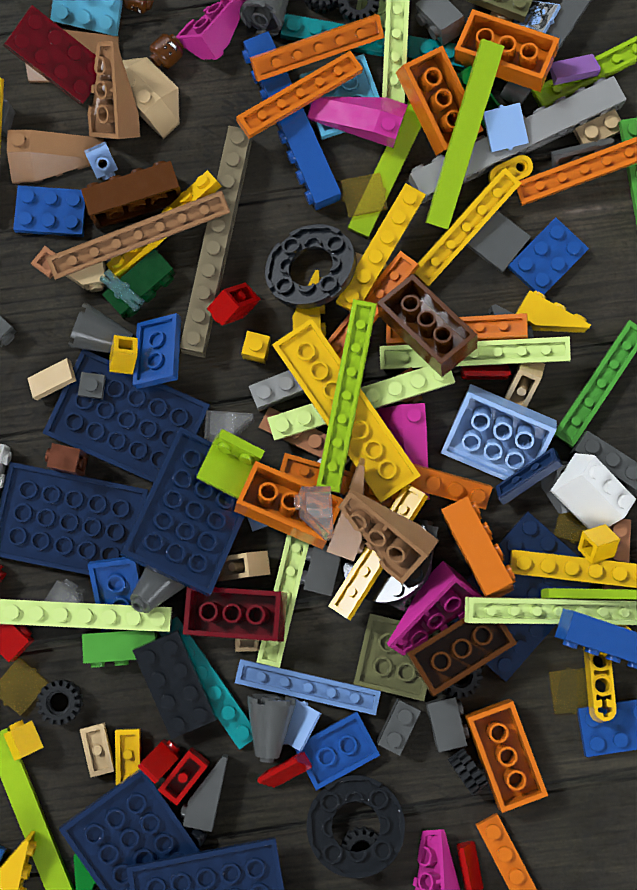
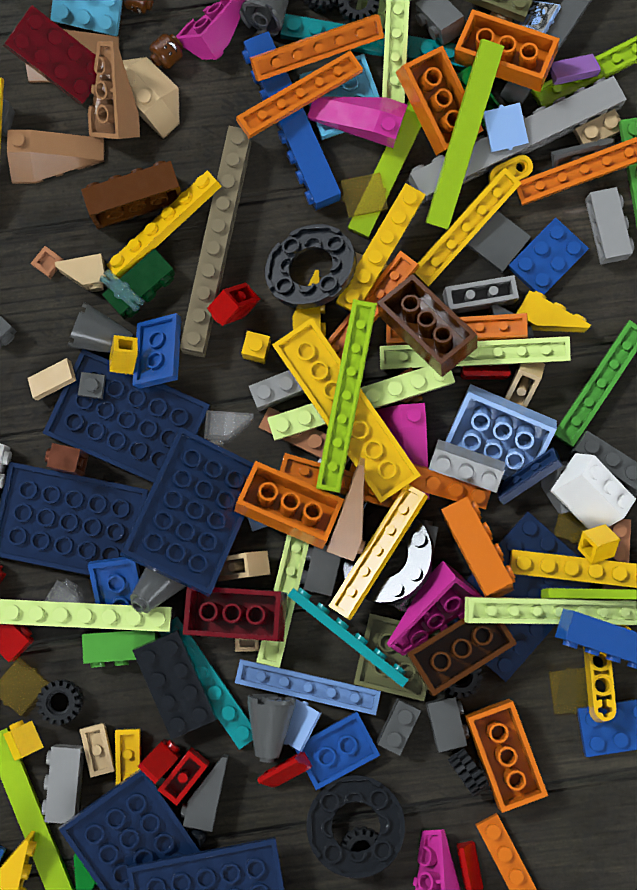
(50, 211): blue plate -> none
(63, 782): none -> light grey brick
(98, 153): light blue brick -> none
(138, 235): medium nougat tile -> none
(229, 463): lime bracket -> none
(316, 509): clear slope -> none
(357, 642): none -> teal plate
(394, 538): medium nougat wedge -> none
(467, 465): none -> light grey brick
(481, 294): none -> light grey brick
(609, 225): none -> light grey brick

